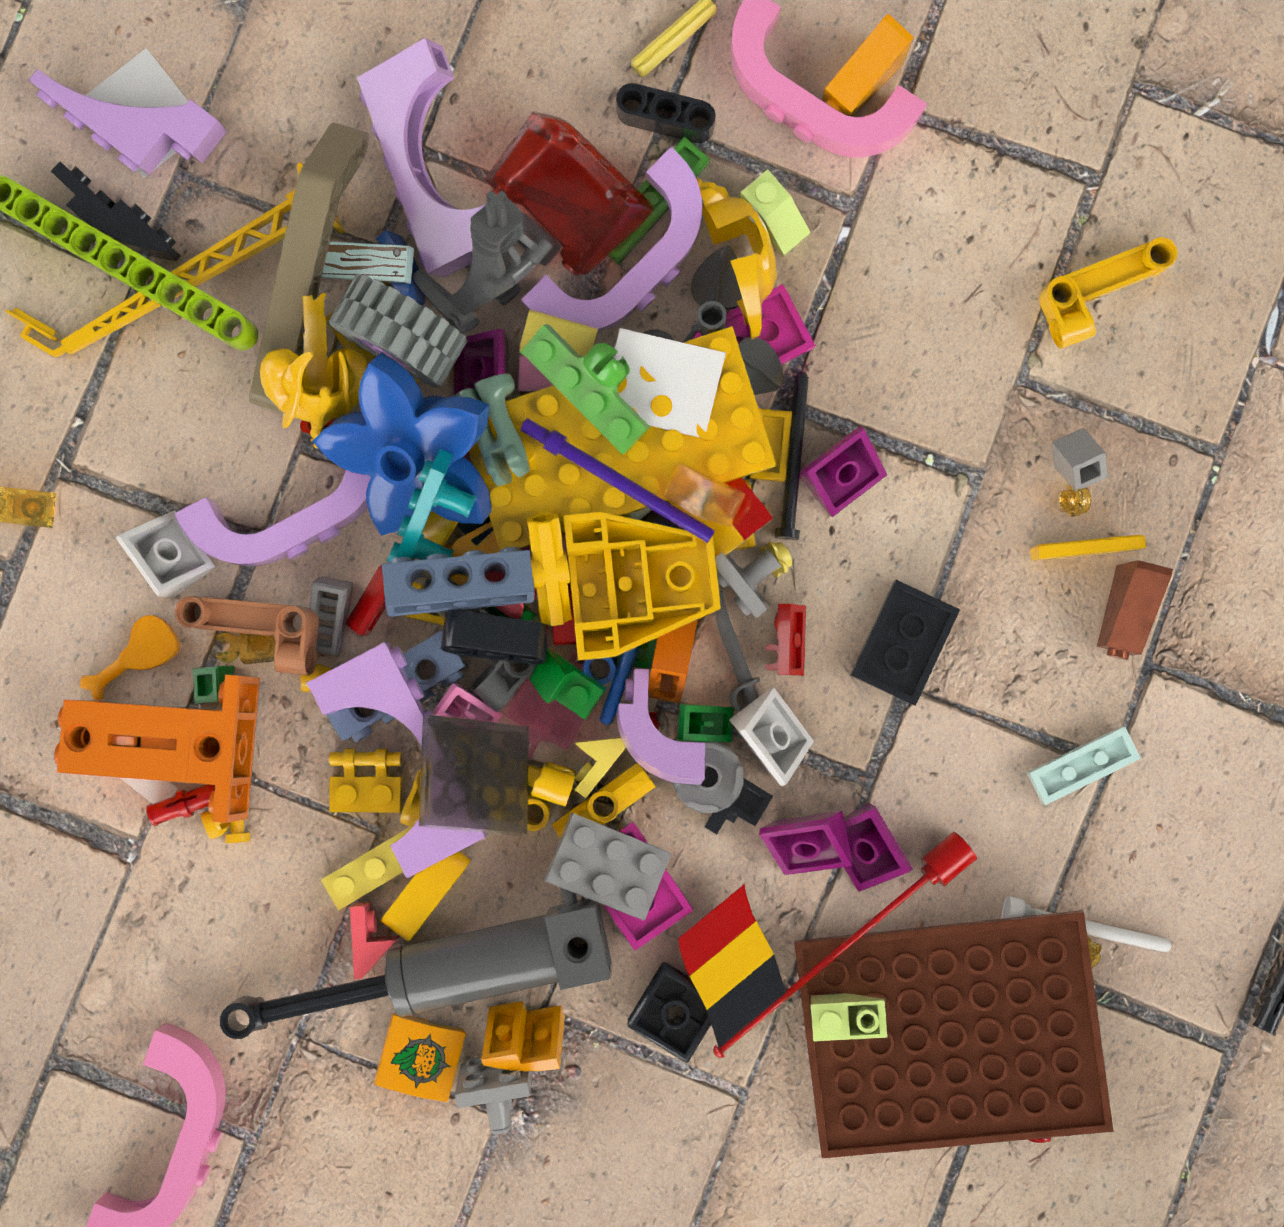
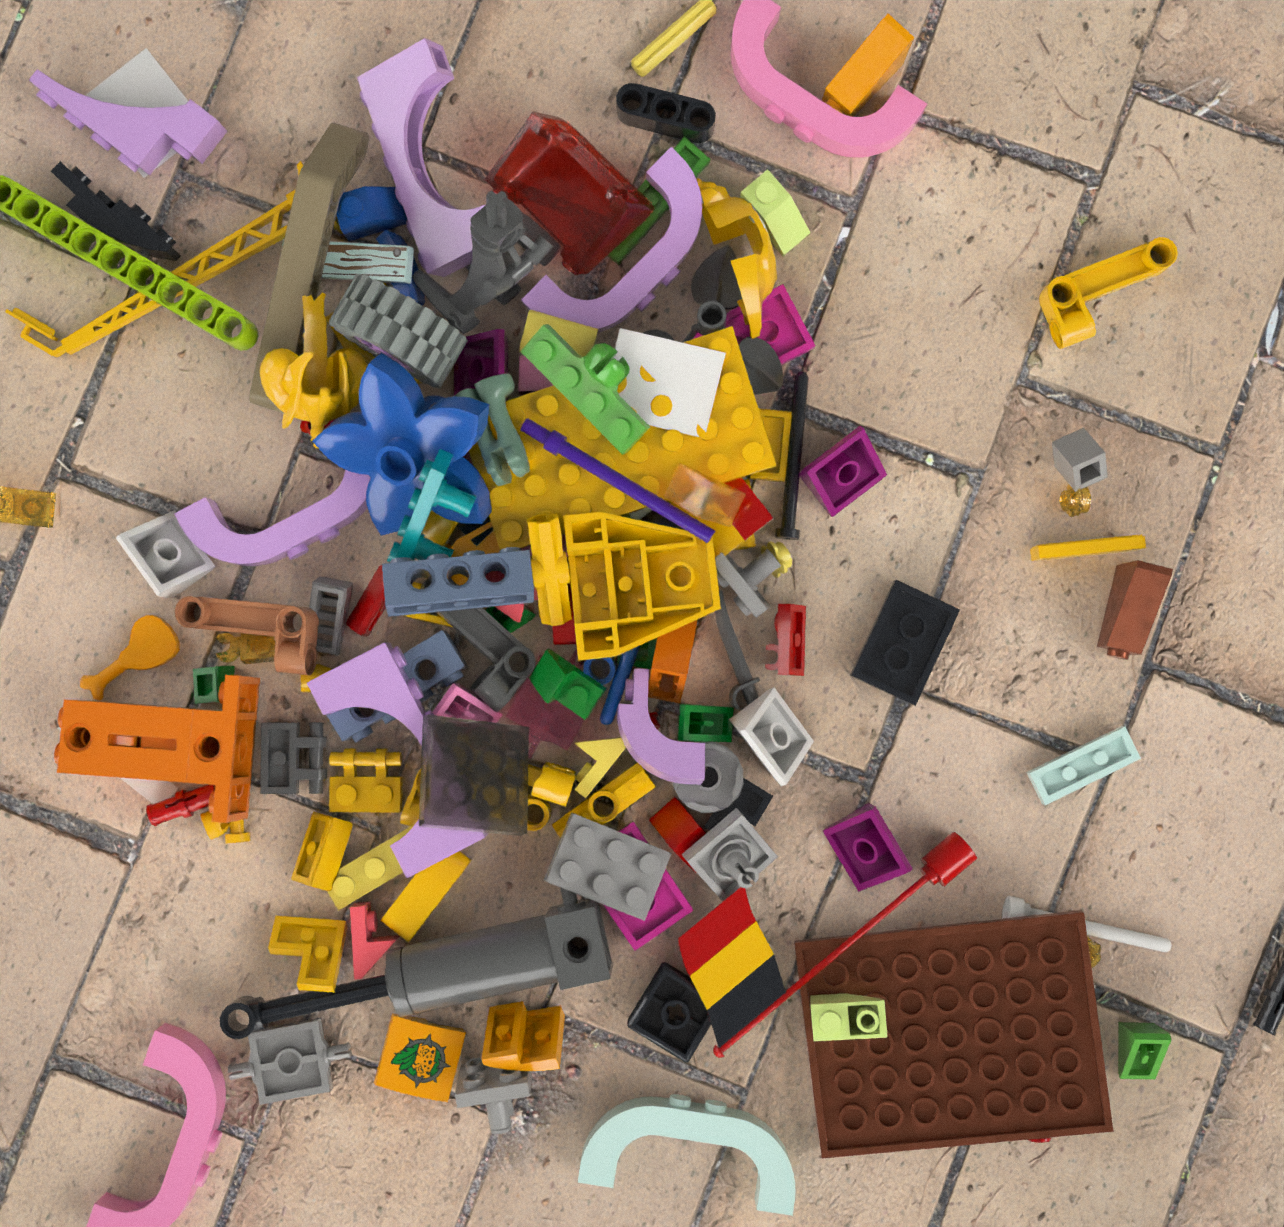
(281, 757): none -> dark grey plate
(290, 1061): none -> light grey plate
(317, 942): none -> yellow plate
(322, 851): none -> yellow slope
(369, 211): none -> blue slope
(495, 637): black beam -> none
(677, 827): none -> red slope
(696, 1122): none -> light aqua arch
(730, 855): none -> light grey plate
(808, 842): magenta slope -> none
(1141, 1049): none -> bright green slope

